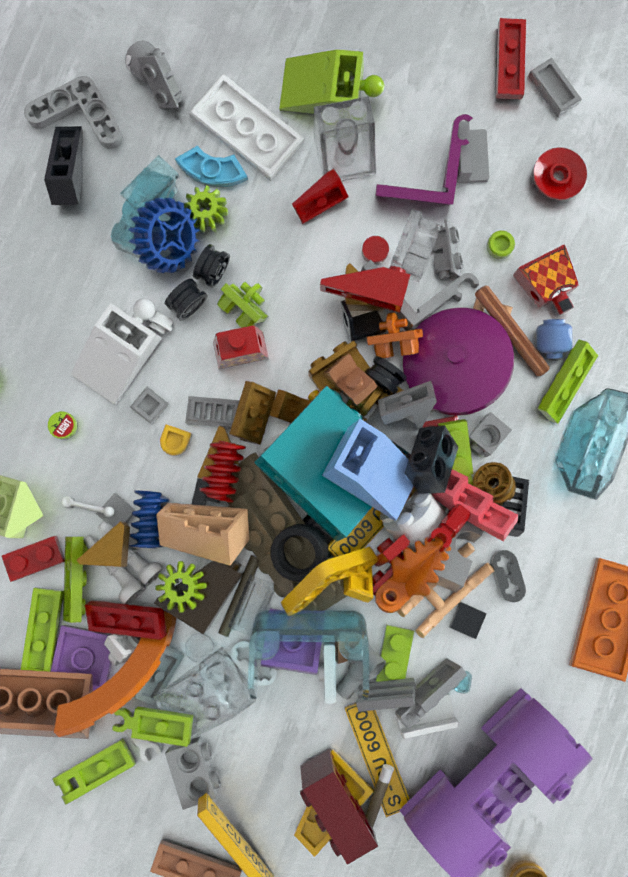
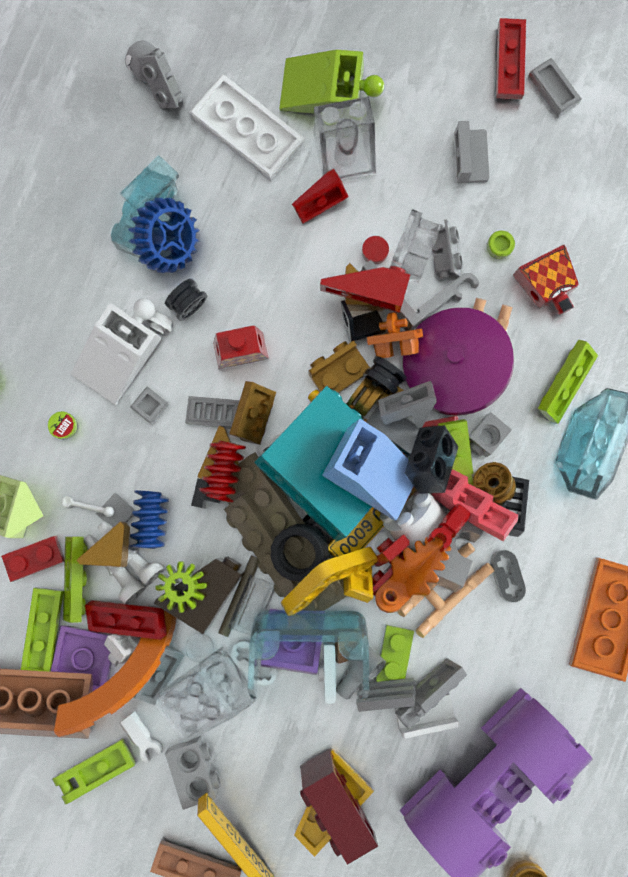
(64, 166): black slope -> none
(76, 101): light grey beam -> none
(156, 725): lime plate -> none
(174, 440): yellow tile -> none
(204, 530): light nougat wedge -> none
(205, 200): lime gear -> none
(211, 170): medium azure tile -> none
(211, 265): black wheel -> none
(235, 297): lime hips -> none
(288, 406): pearl gold bracket -> none
(350, 379): nougat slope -> none
(375, 754): yellow tile -> none
(379, 793): dark tan bar -> none
(450, 176): magenta hinge -> none
(464, 685): clear light blue rock -> none
(467, 620): black tile -> none
(515, 333): nougat axle -> none
(554, 338): medium blue head -> none
(567, 165): red dish -> none

